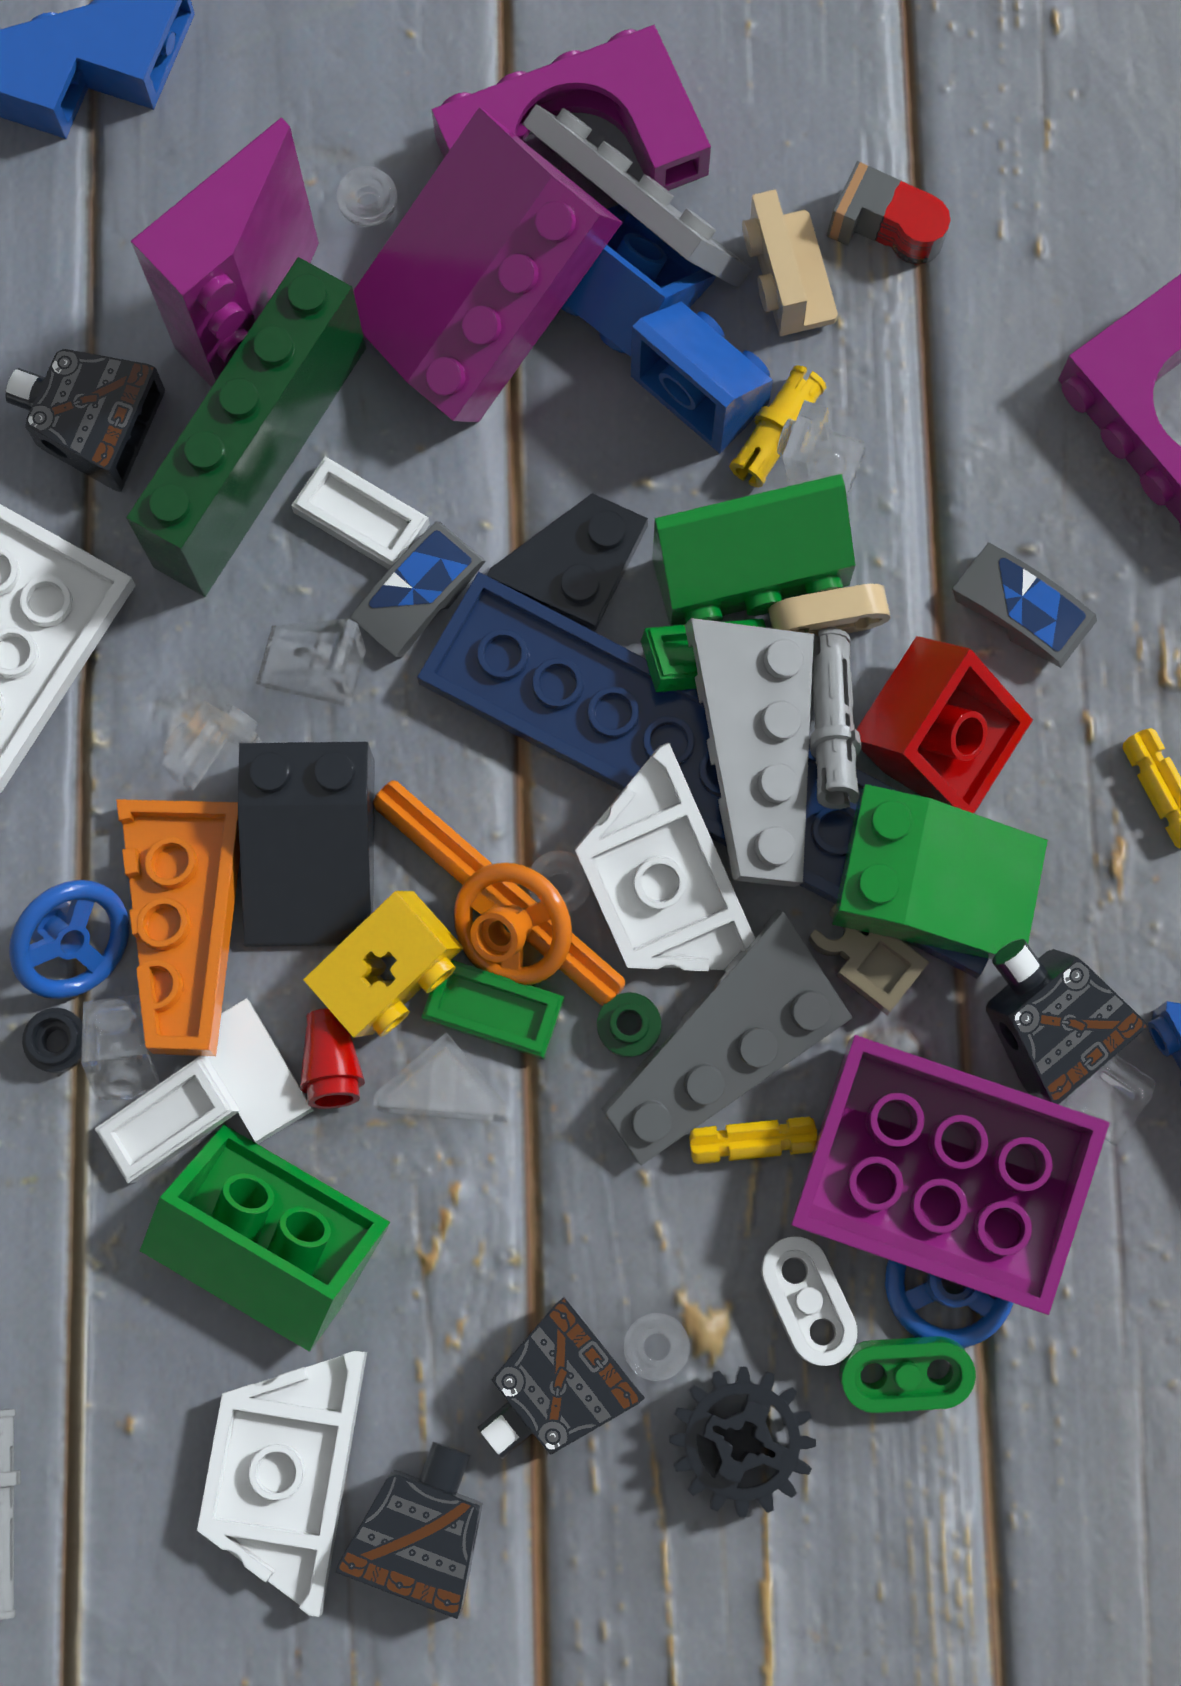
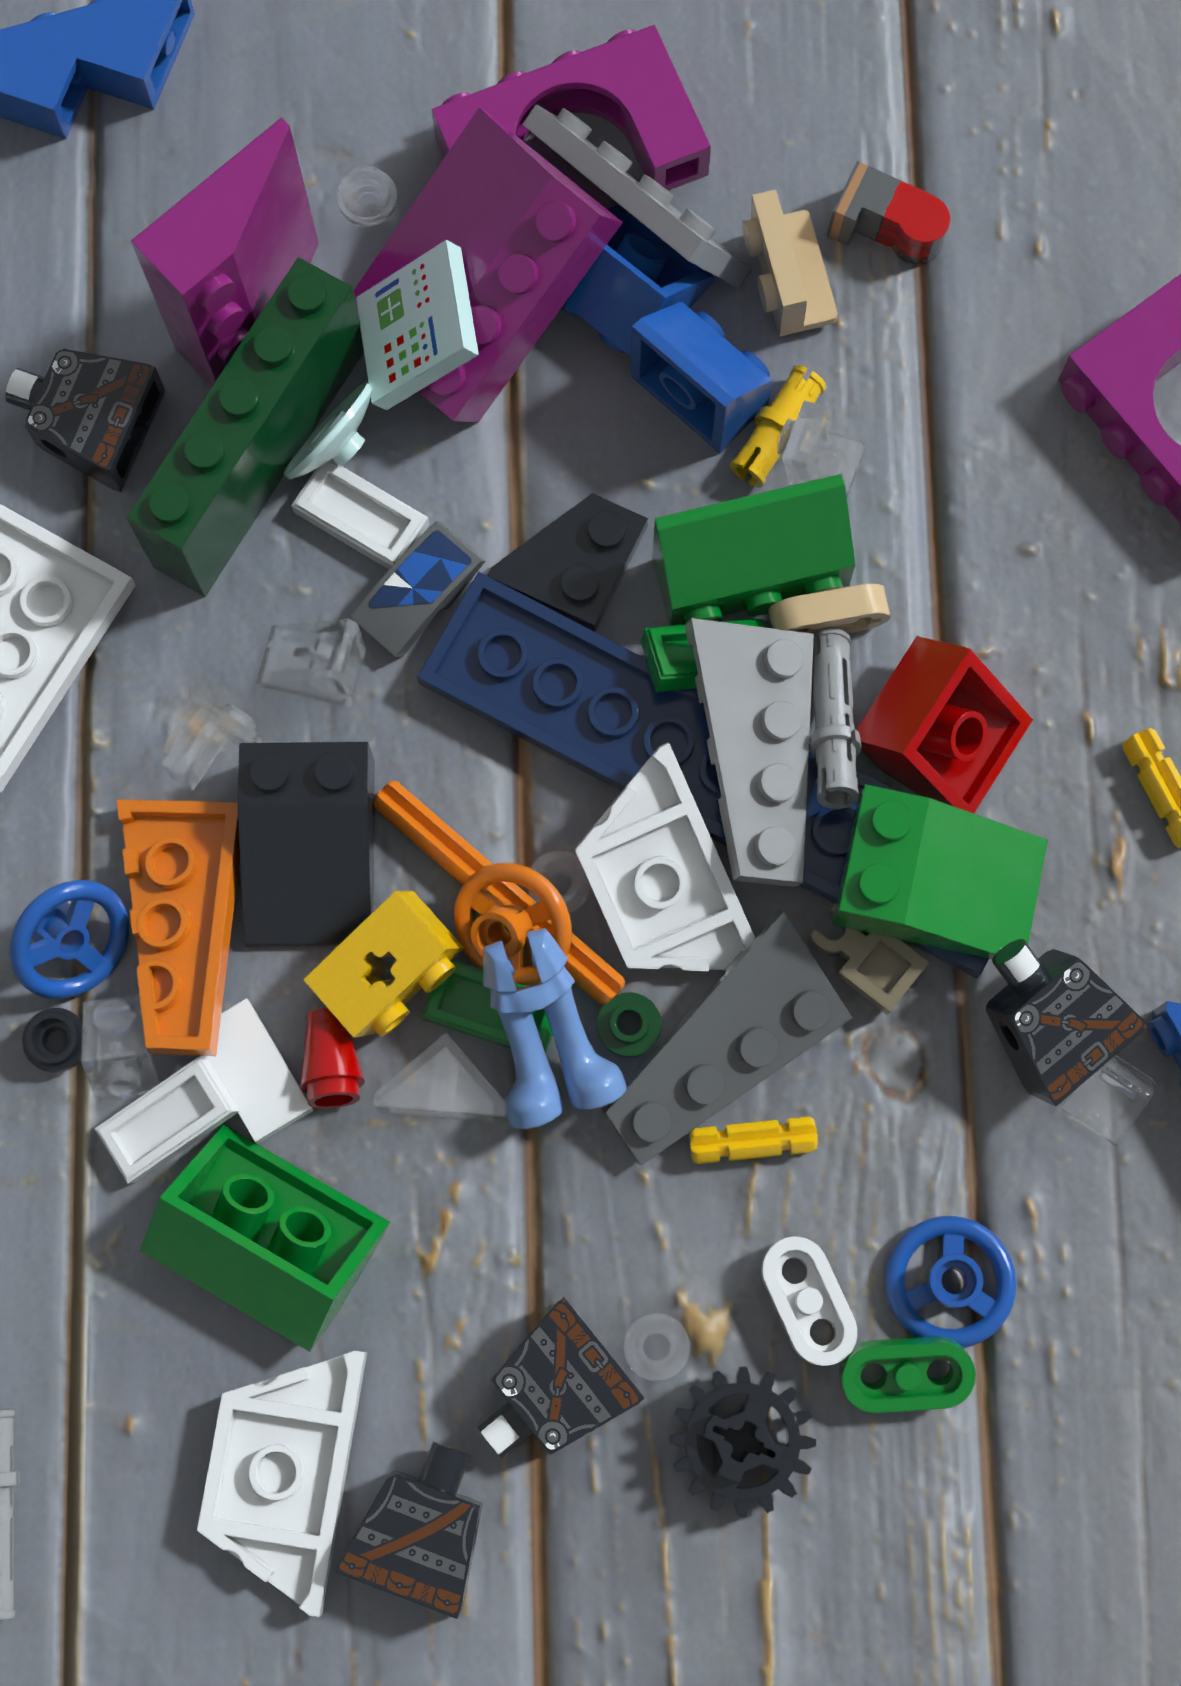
(335, 436): none -> light aqua dish
(417, 325): none -> light aqua tile
(536, 1092): none -> medium blue piece
(950, 1174): magenta slope -> none
(1026, 603): slope -> none

